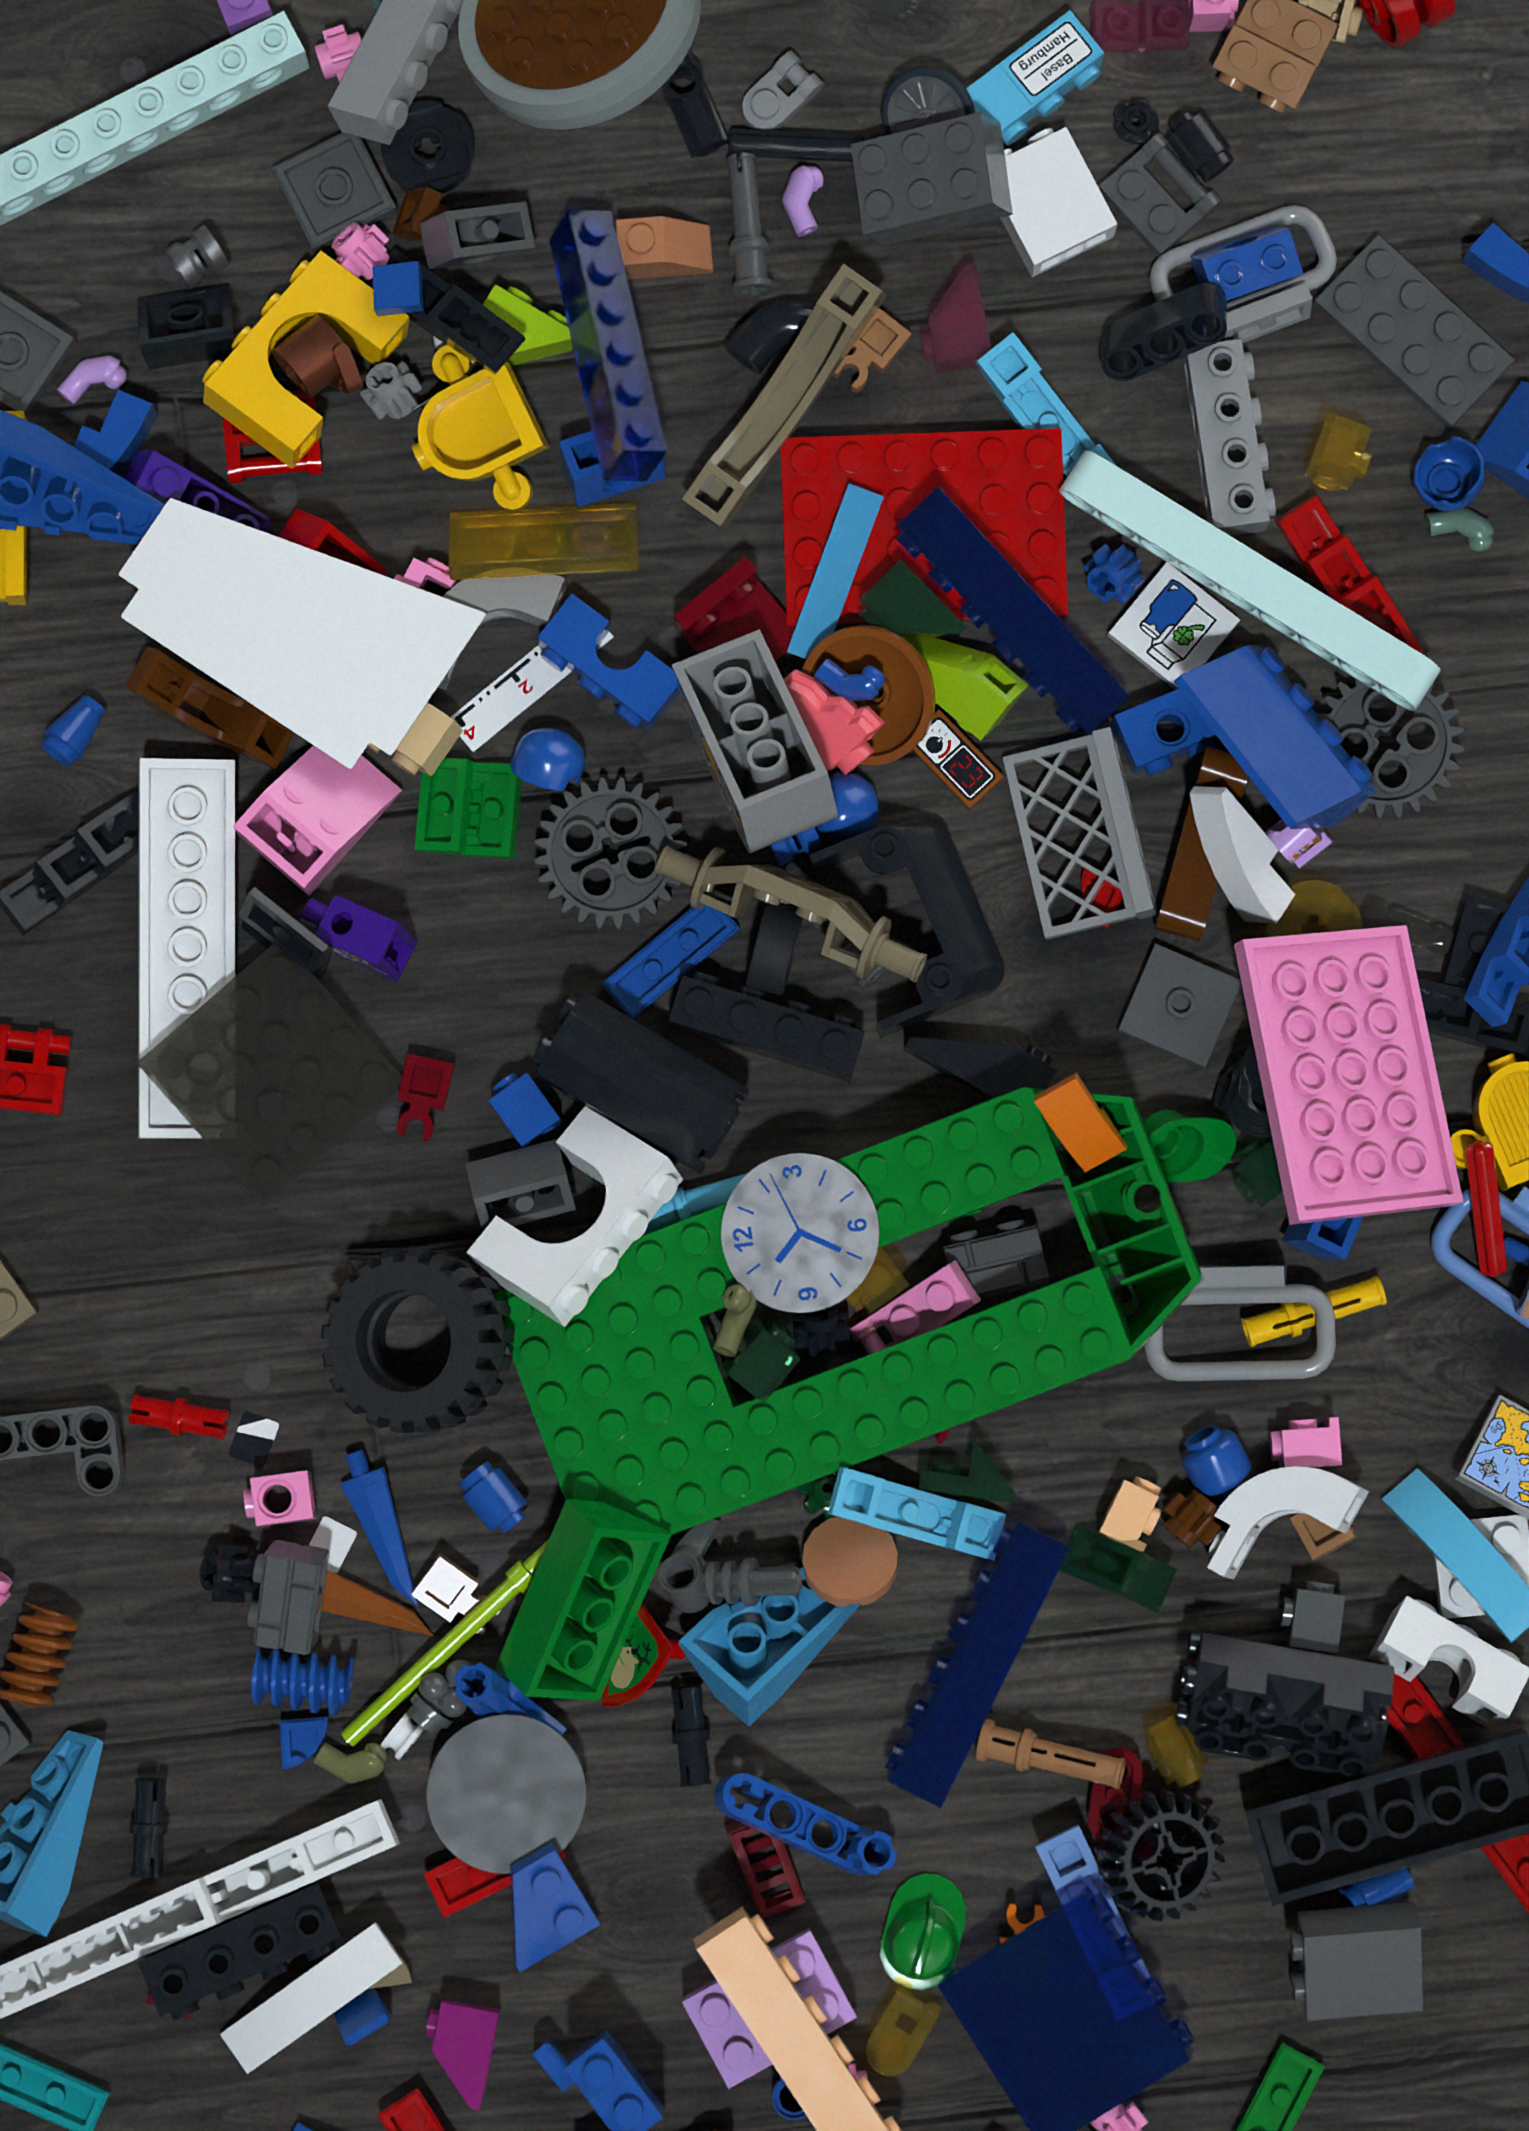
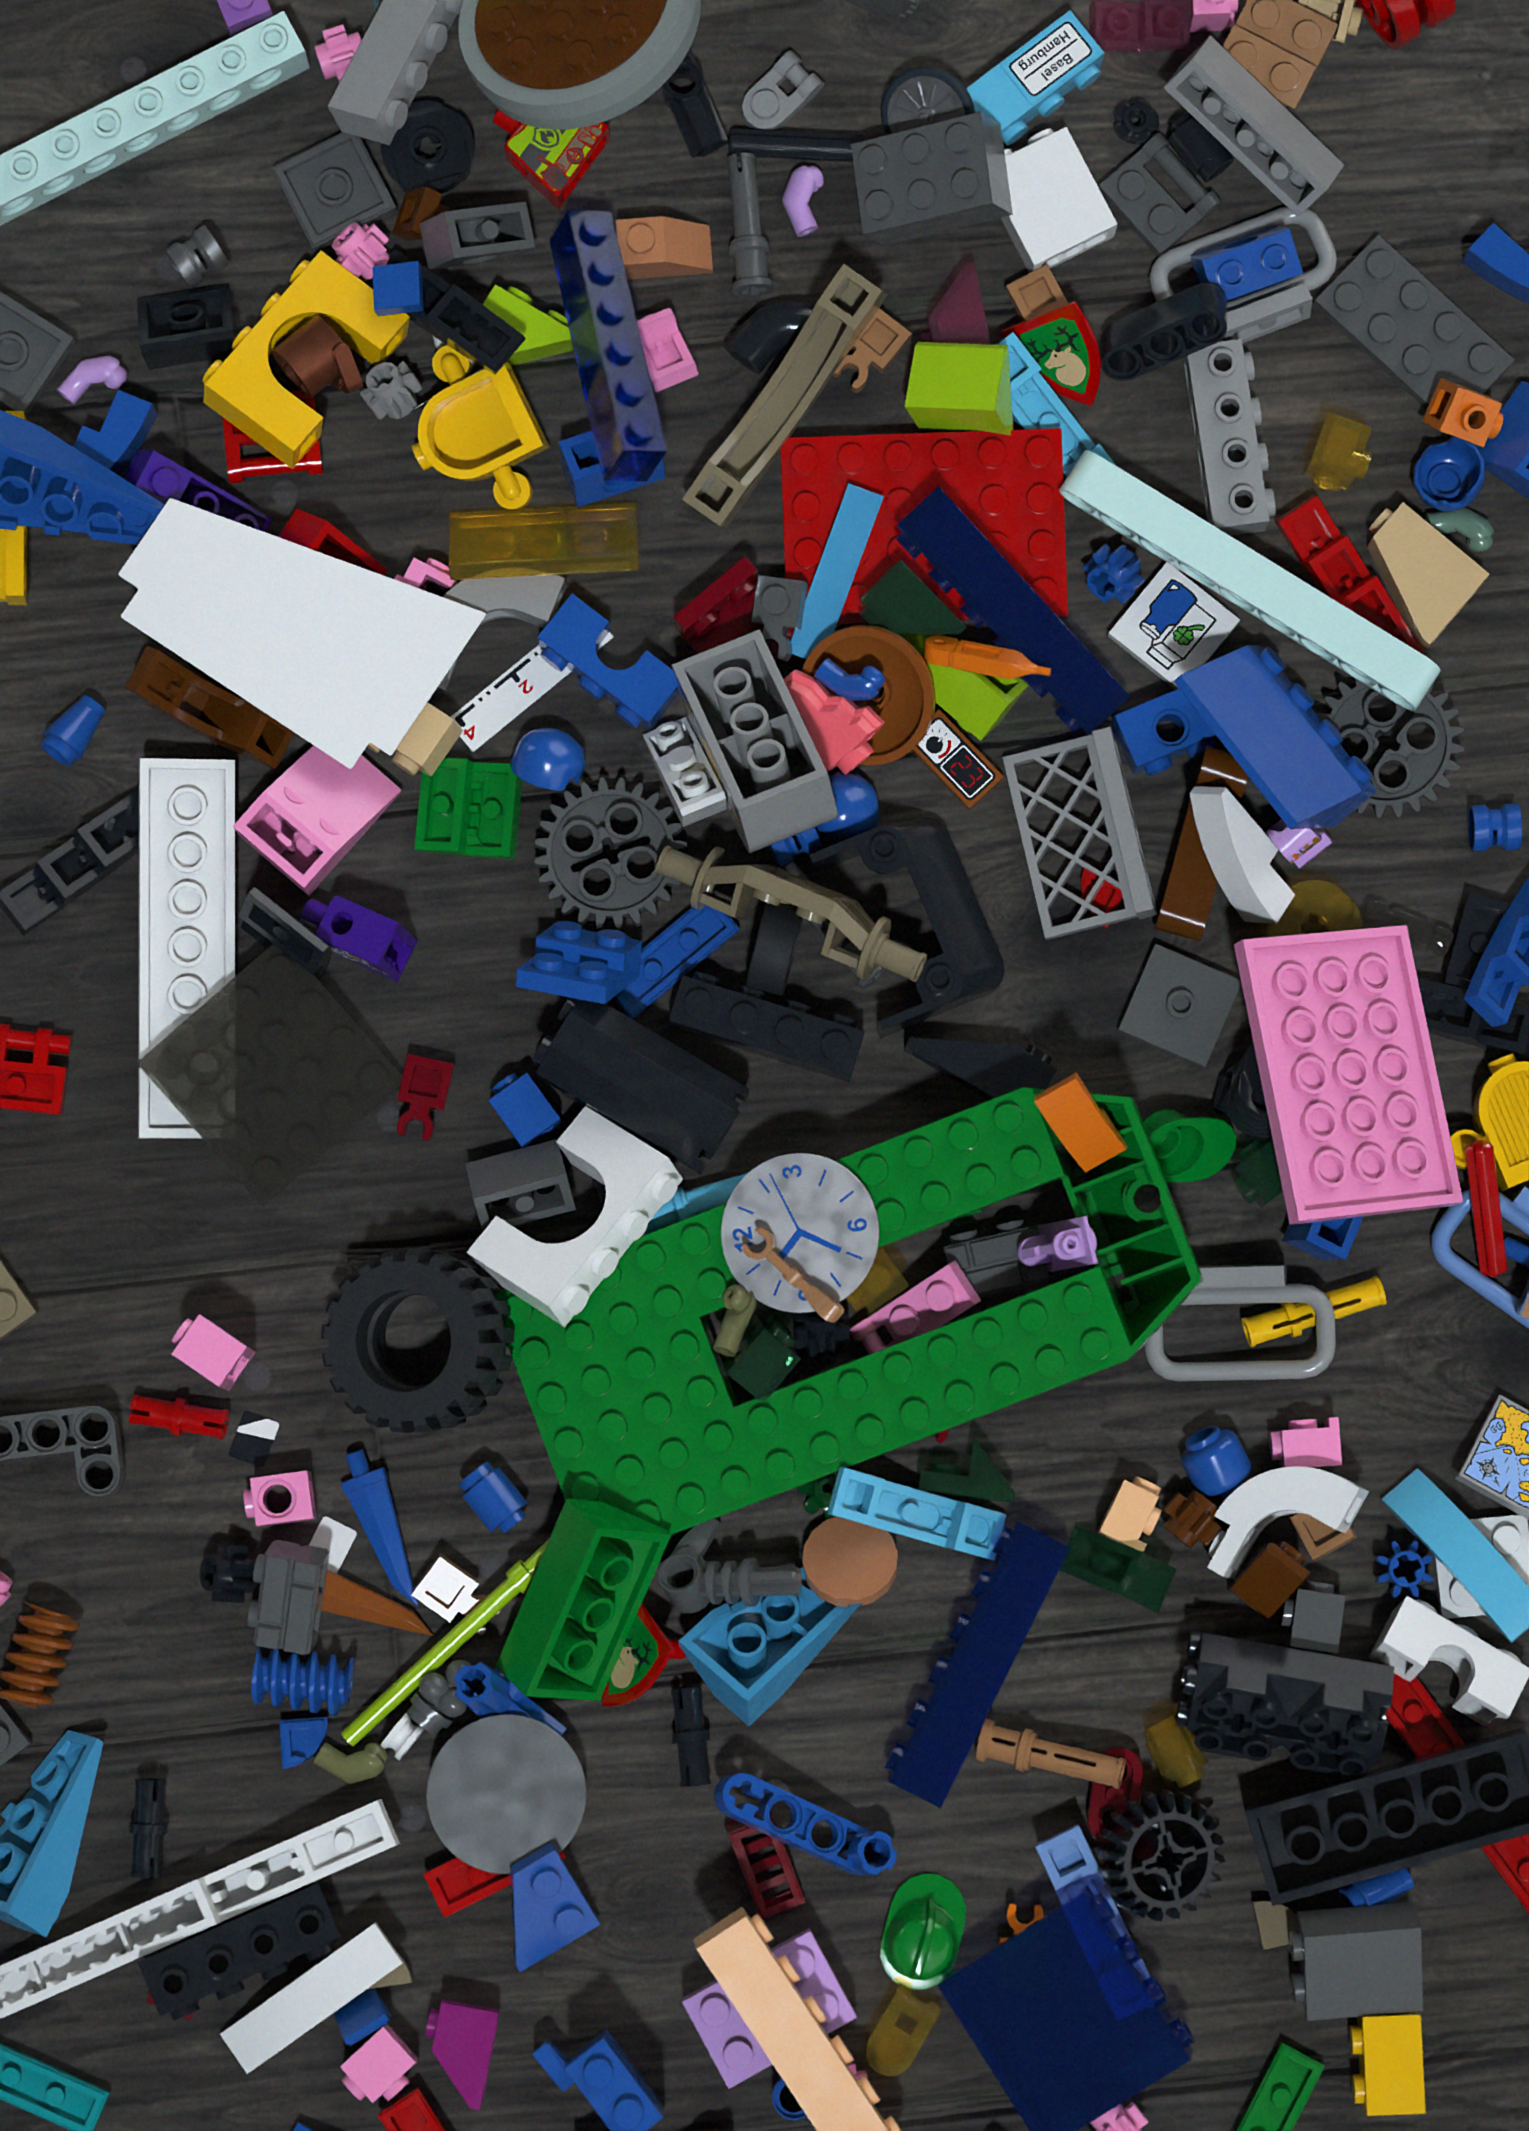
(211, 1351): none -> bright pink brick
(379, 2066): none -> bright pink brick
(552, 157): none -> torso
(581, 963): none -> blue plate
(665, 350): none -> bright pink bracket
(685, 772): none -> white slope
(779, 607): none -> dark grey plate
(819, 1300): none -> medium nougat piece
(960, 388): none -> lime slope
(979, 658): none -> orange piece
(1035, 294): none -> medium nougat plate
(1060, 1245): none -> lavender hinge
(1064, 350): none -> shield
(1254, 126): none -> light grey brick
(1269, 1577): none -> reddish brown slope
(1274, 1923): none -> dark tan tile
(1389, 2064): none -> yellow brick
(1416, 1575): none -> blue gear
(1422, 572): none -> tan slope
(1452, 407): none -> orange brick
(1494, 827): none -> blue wheel

